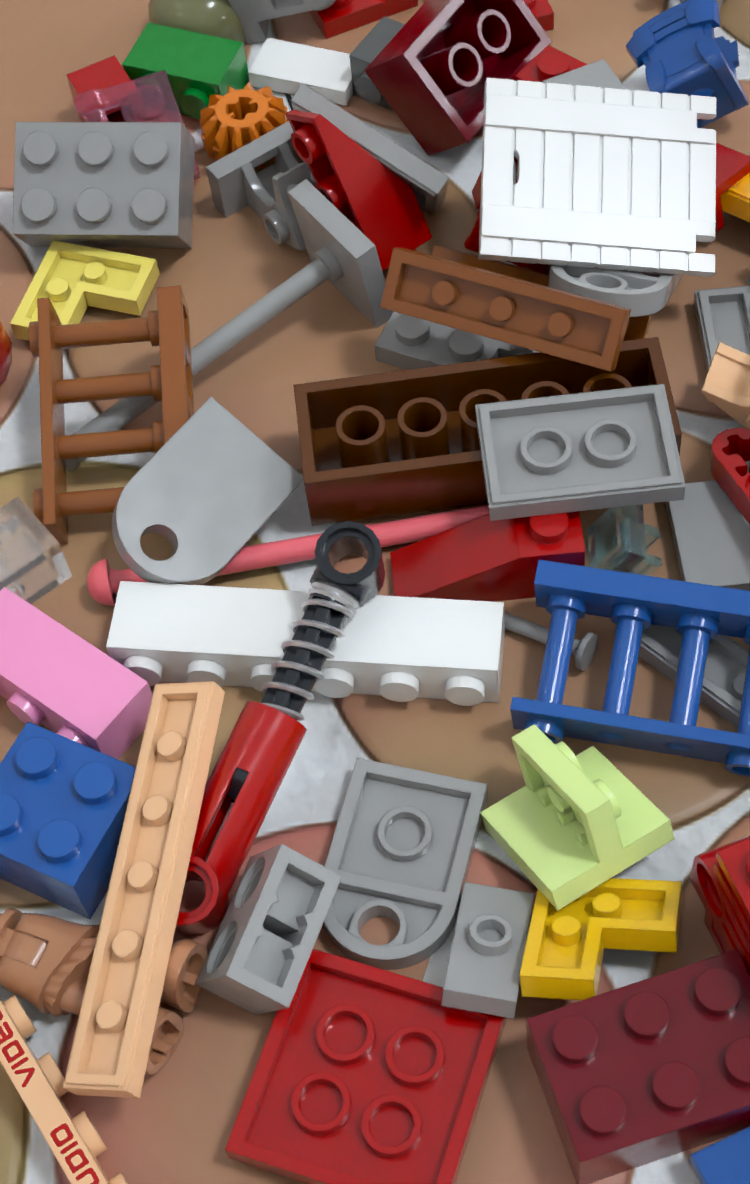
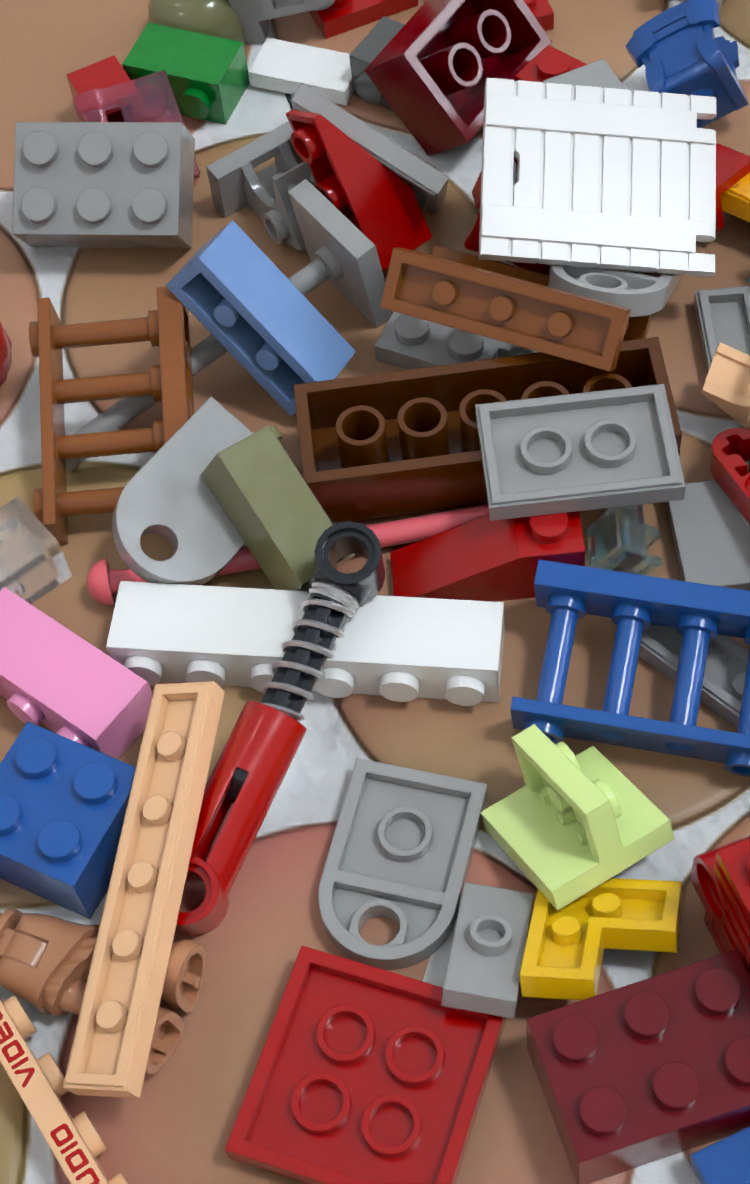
(86, 277): light yellow plate -> none
(239, 119): orange gear -> none
(259, 315): none -> medium blue brick
(269, 930): light grey brick -> none
(270, 507): none -> olive brick
(583, 650): light grey pin -> none

